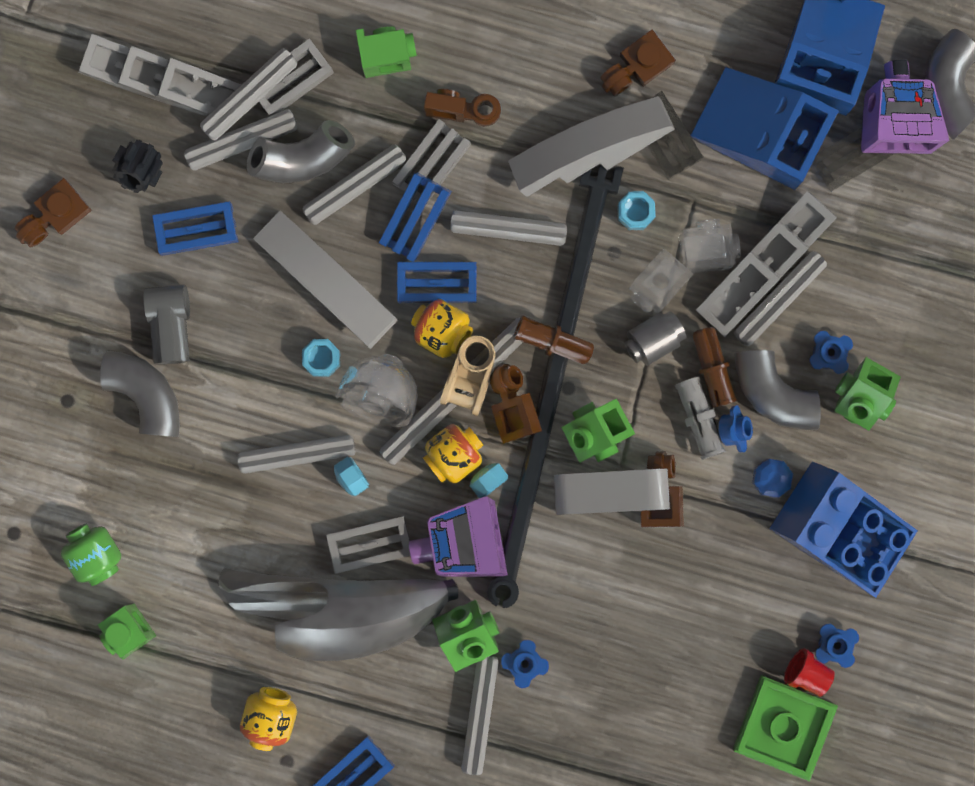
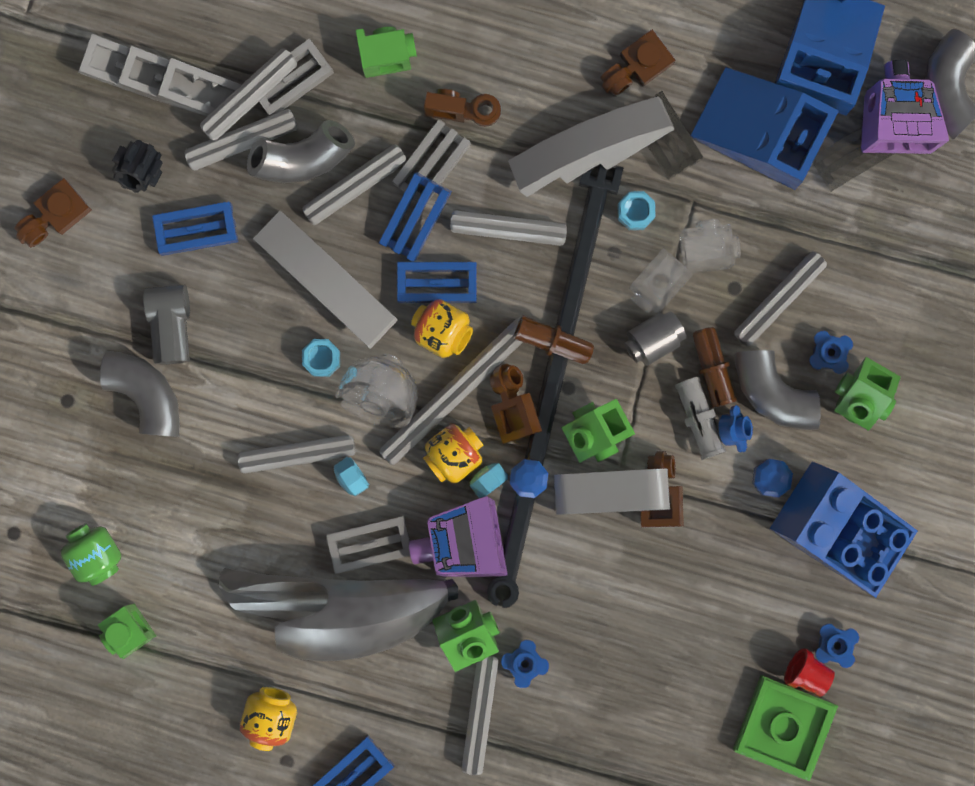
(469, 377): tan piece -> none
(529, 478): none -> blue tile
(766, 263): light grey slope -> none

